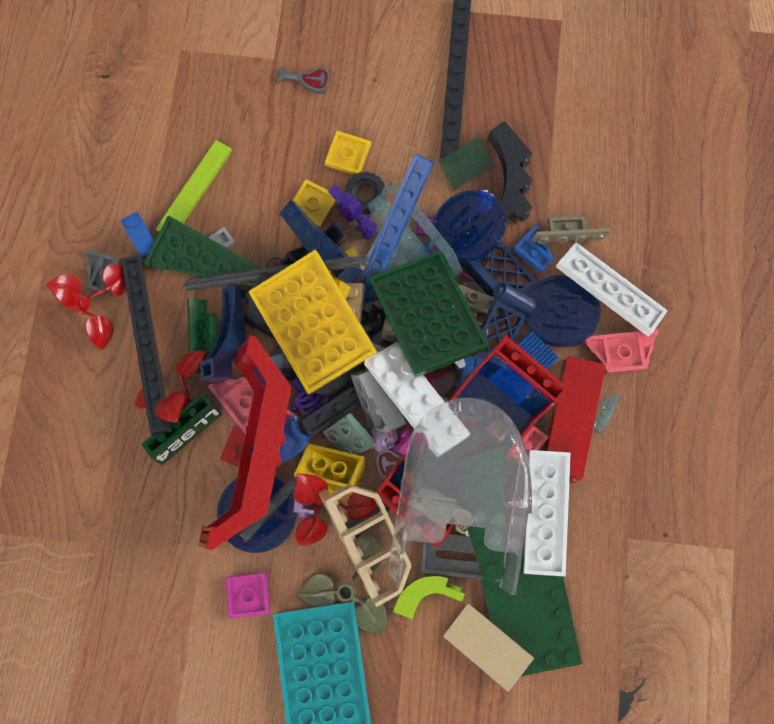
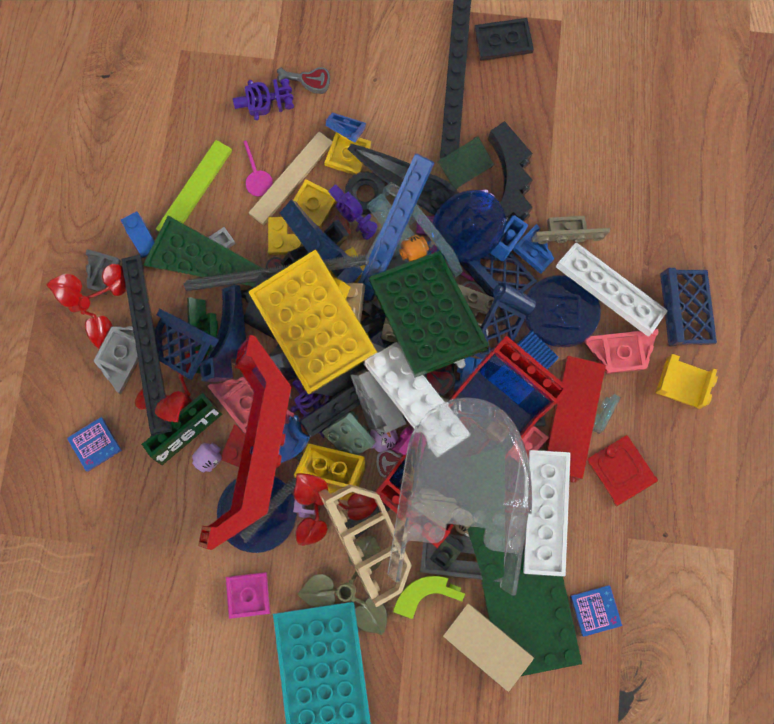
(94, 444): none -> blue tile
(118, 356): none -> light grey wing
(174, 325): none -> dark blue fence
(206, 457): none -> lavender head
(258, 181): none -> dark pink piece
(278, 238): none -> yellow plate
(281, 95): none -> dark purple torso
(291, 178): none -> tan tile
(346, 126): none -> blue wing
(390, 169): none -> black piece
(413, 248): none -> orange head
(447, 552): none -> black slope
(503, 39): none -> black plate
(513, 232): none -> blue brick
(596, 610): none -> blue tile
(624, 473): none -> red container
(674, 322): none -> dark blue fence
(686, 382): none -> yellow panel

